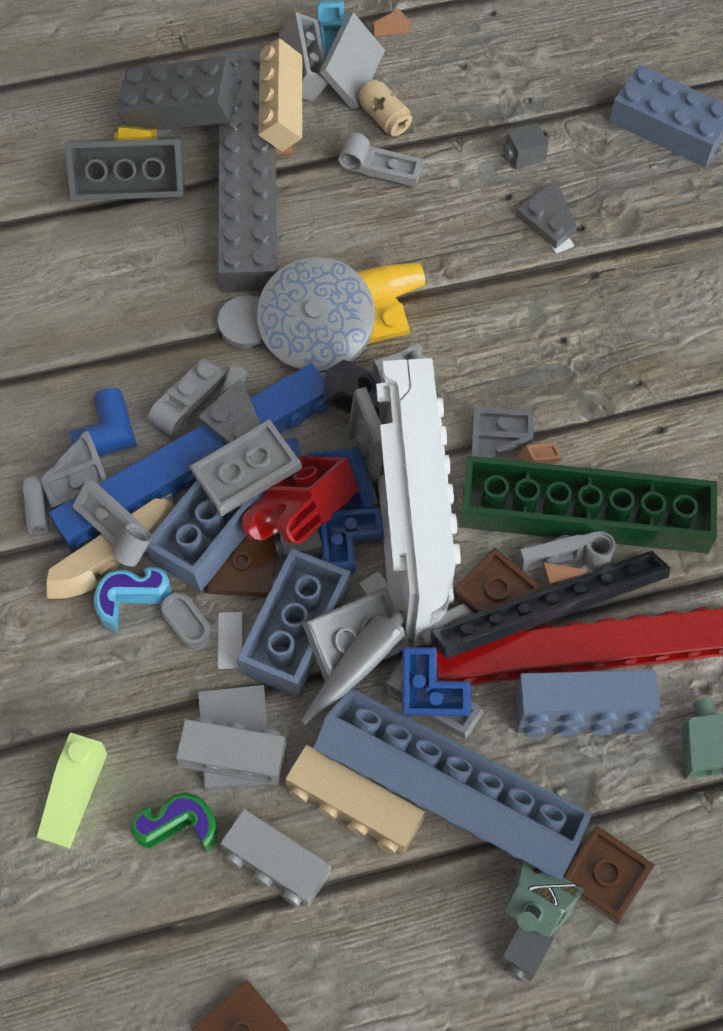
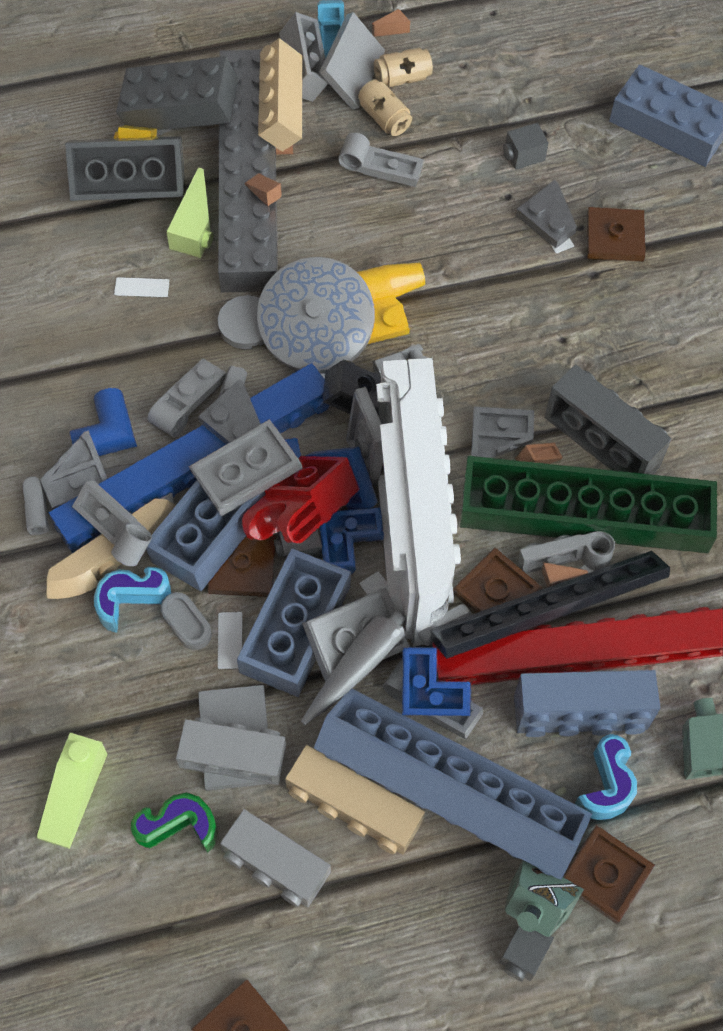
(141, 287): none -> white sticker
(191, 224): none -> yellowish green slope
(264, 188): none -> nougat piece
(417, 64): none -> tan piece
(605, 424): none -> dark grey brick
(615, 234): none -> reddish brown plate
(616, 777): none -> medium azure animal

